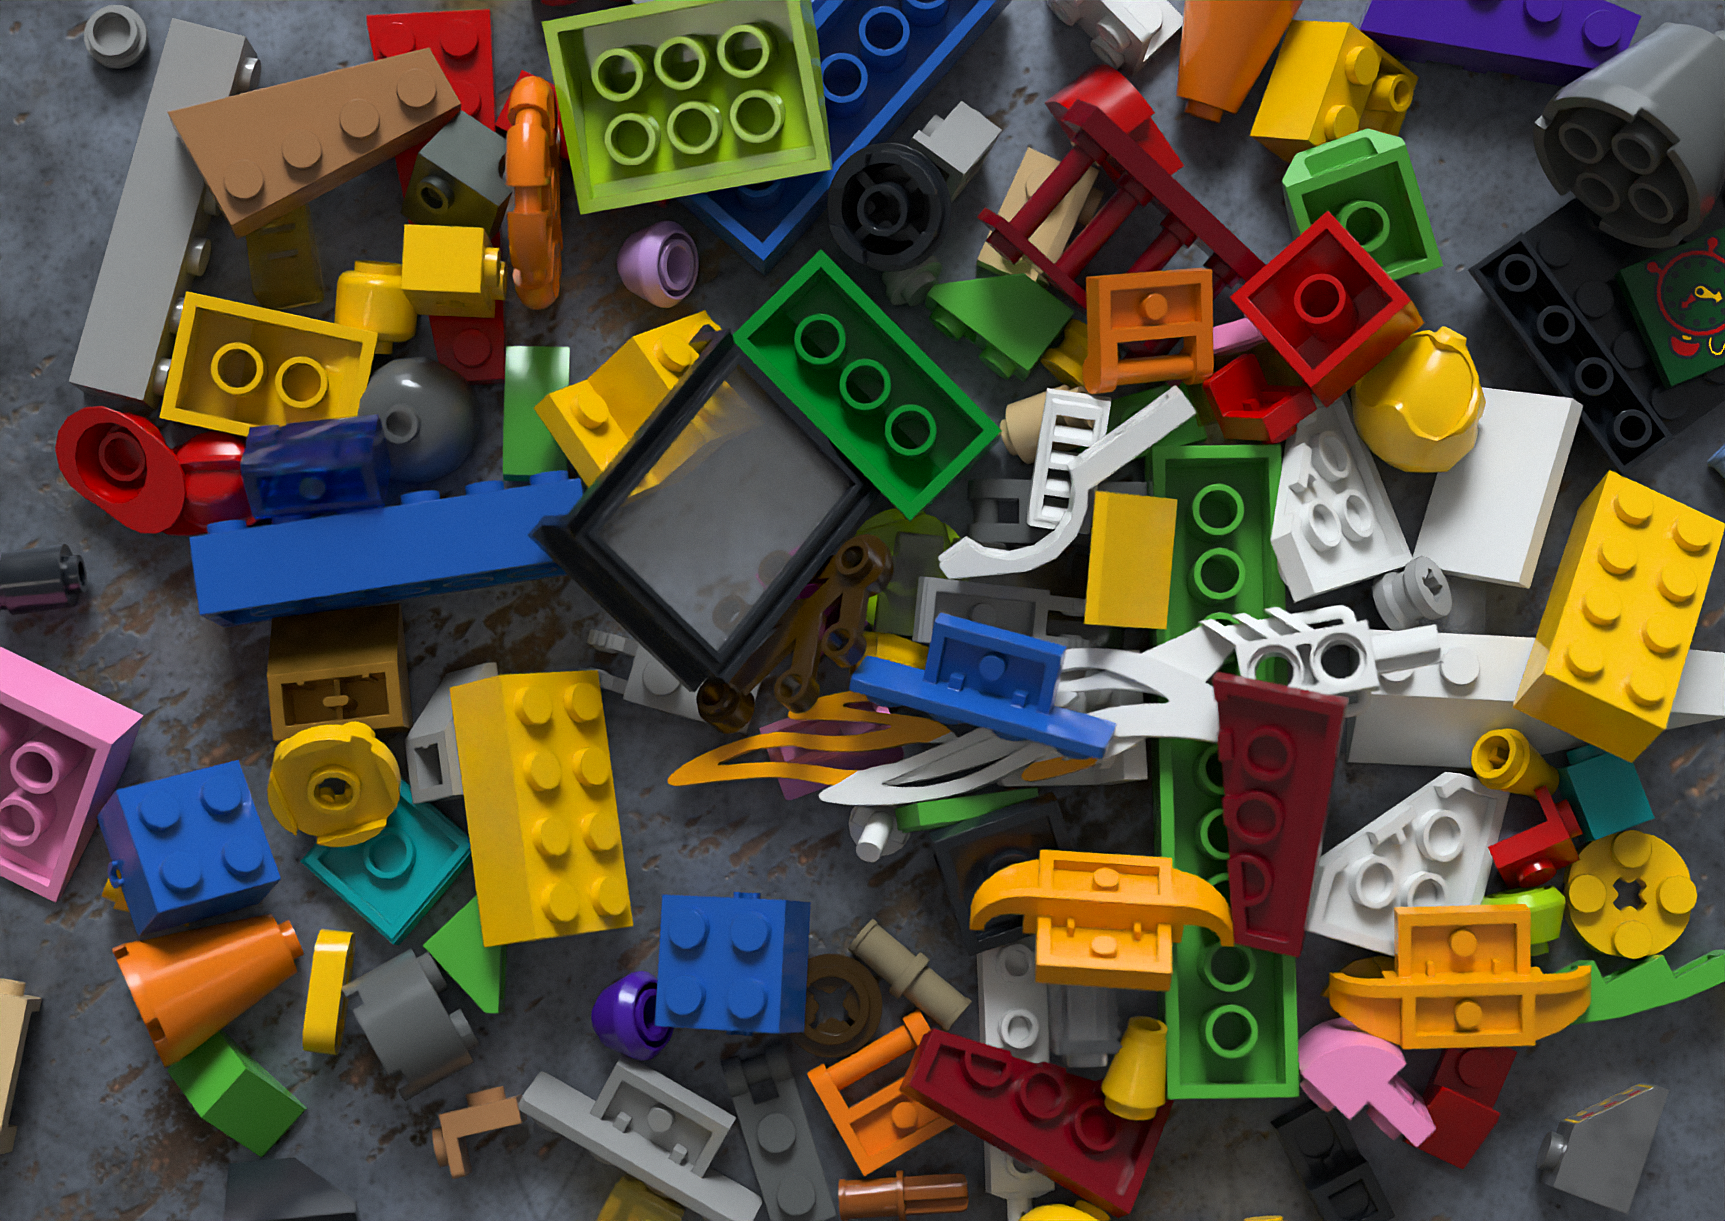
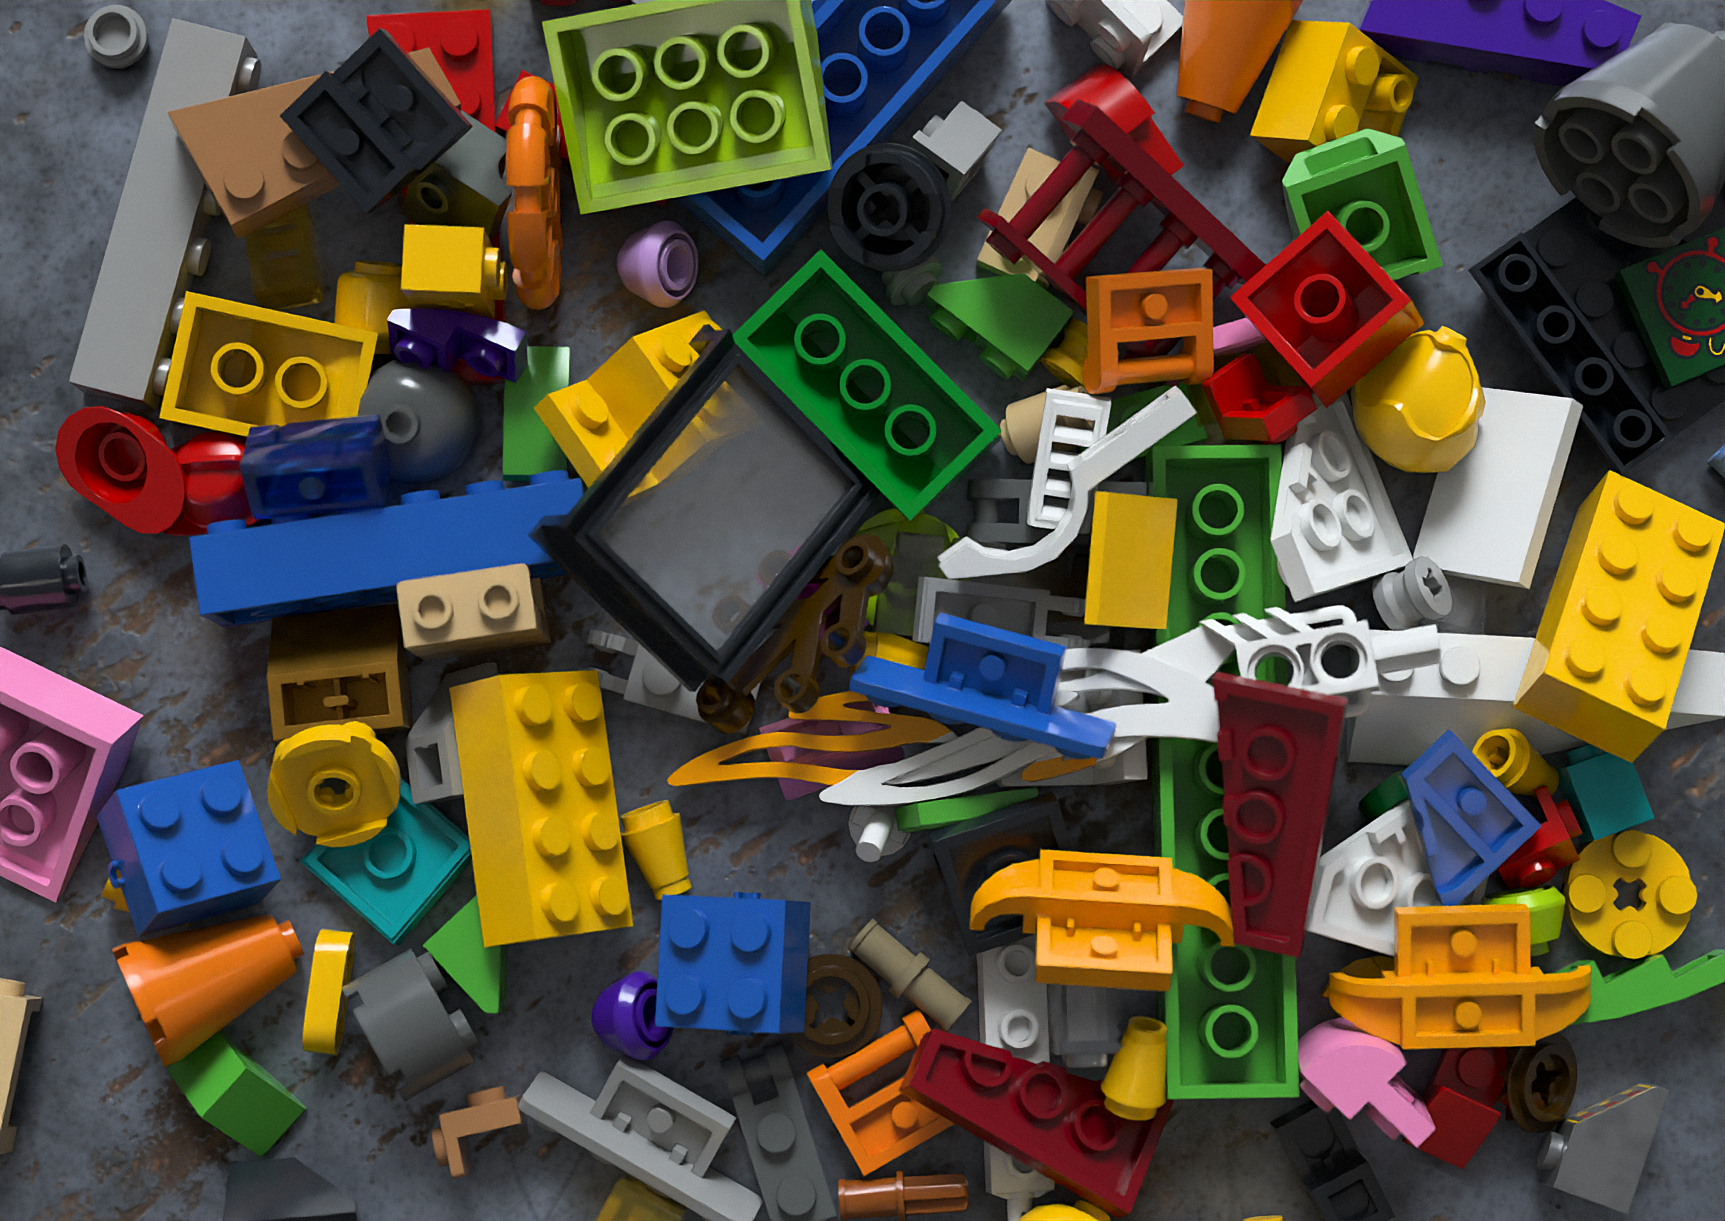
(376, 121): none -> black slope
(447, 335): none -> dark purple slope
(472, 612): none -> tan panel
(658, 847): none -> yellow cone
(1383, 797): none -> dark green tile
(1462, 817): none -> blue wing
(1552, 1089): none -> dark brown gear

